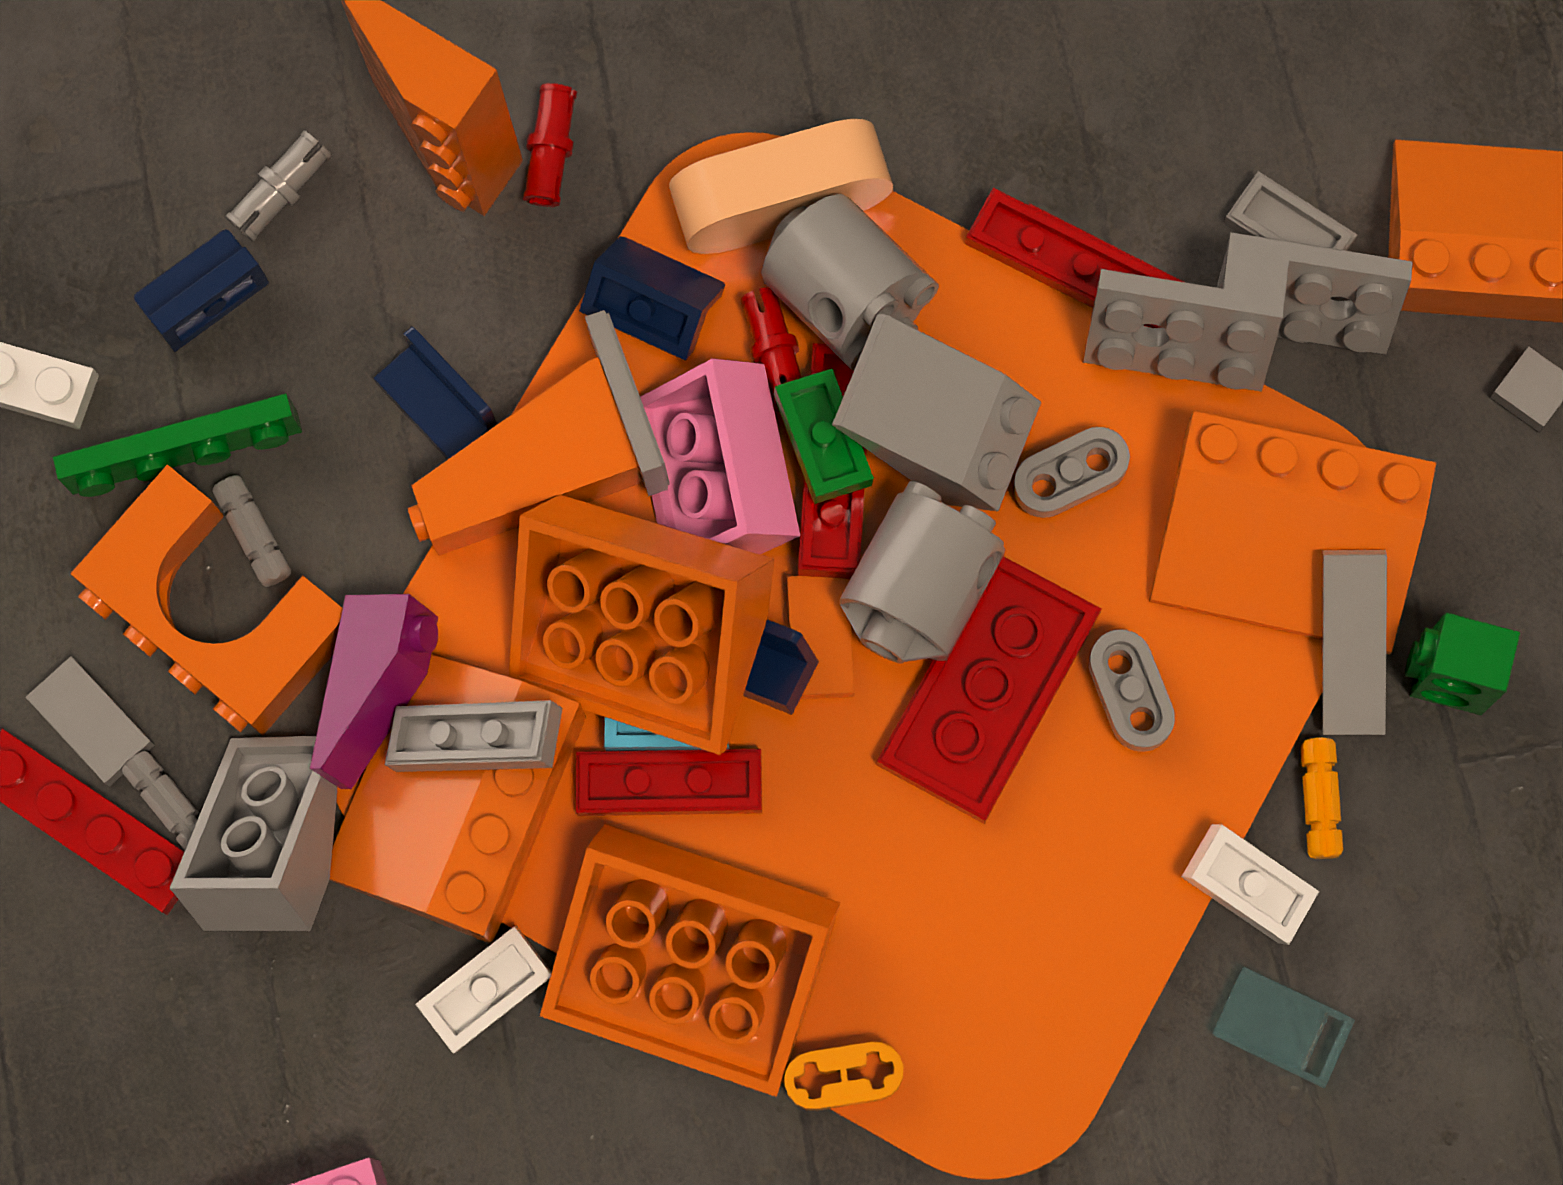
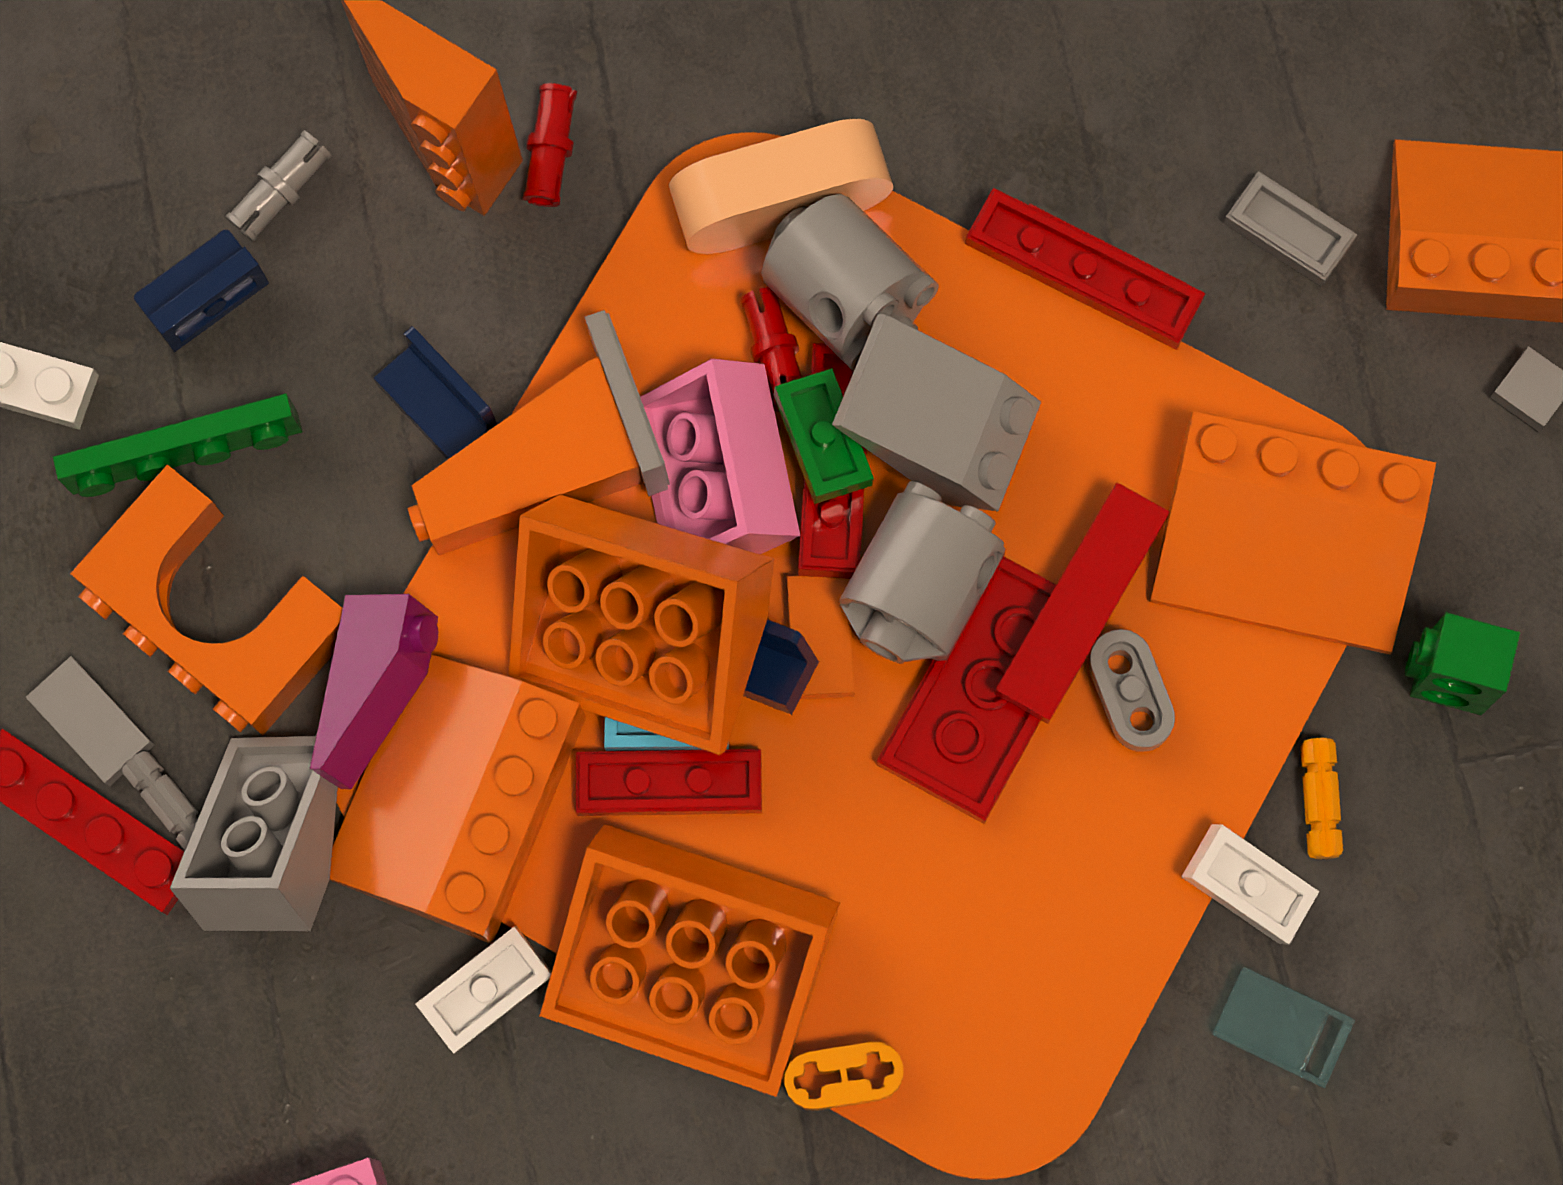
(251, 531): light grey axle -> none
(474, 736): light grey tile -> none
(651, 296): dark blue panel -> none
(1069, 473): light grey plate -> none
(1082, 603): none -> red tile
(1261, 294): light grey bracket -> none
(1354, 642): light grey tile -> none

